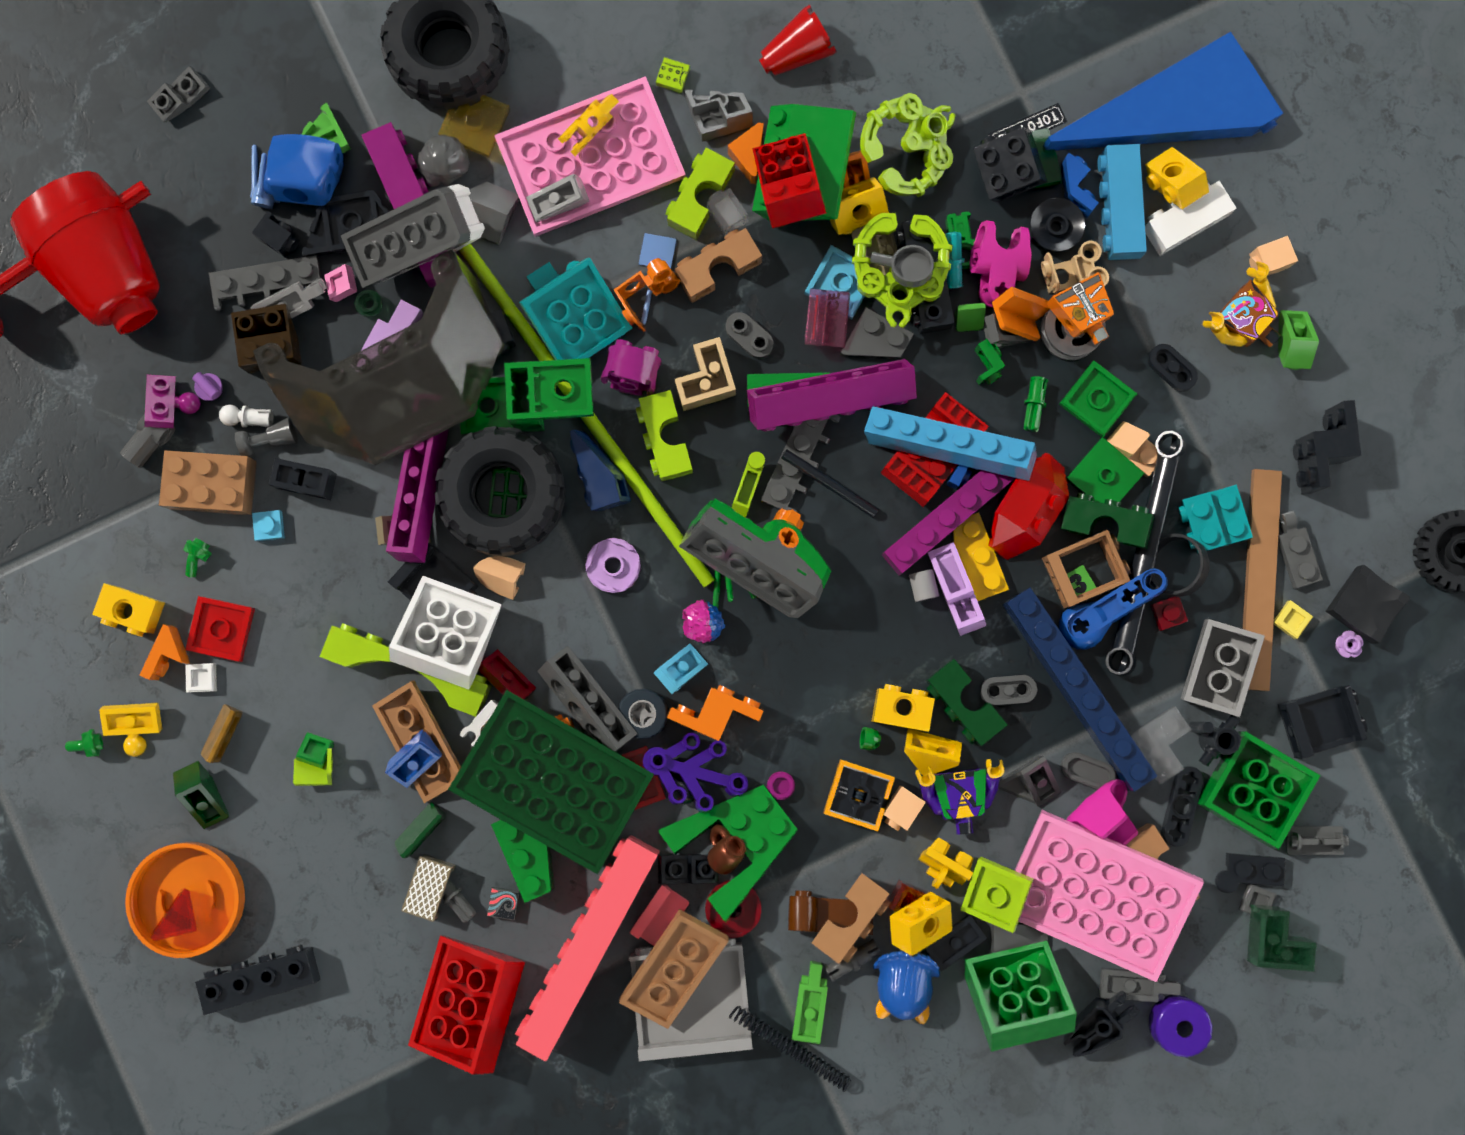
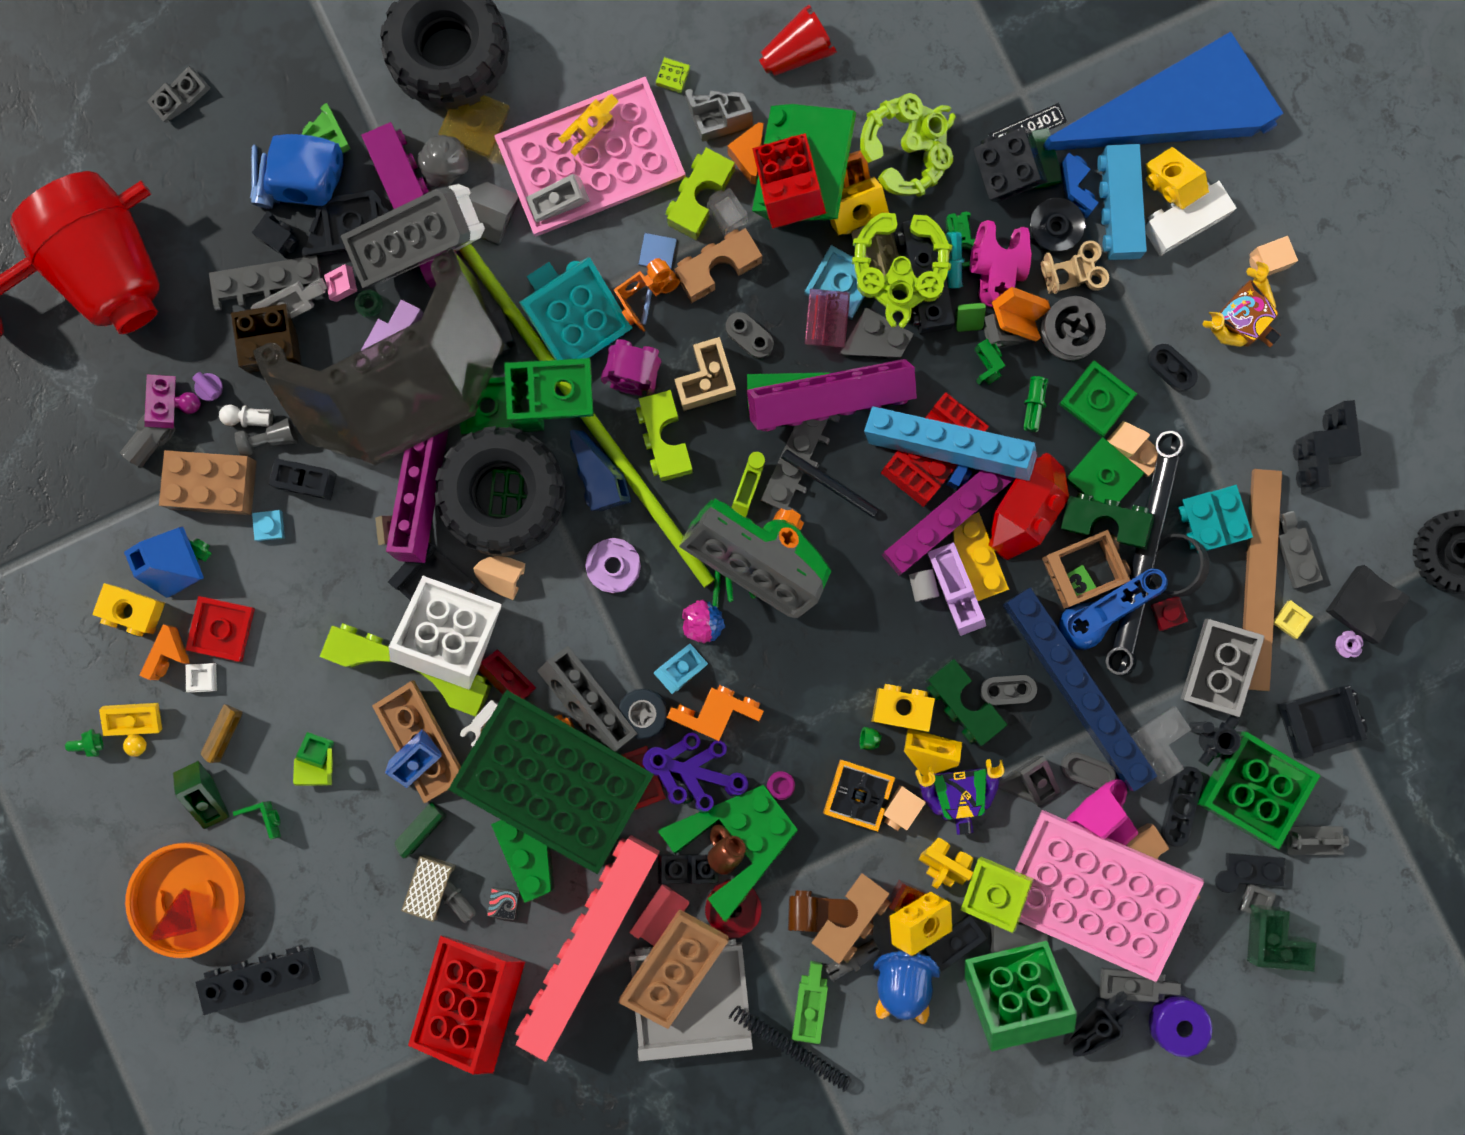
(165, 562): none -> blue slope
(269, 815): none -> green bracket
(910, 265): dark grey piece -> none
(1083, 308): orange torso -> none
(1297, 340): bright green slope -> none

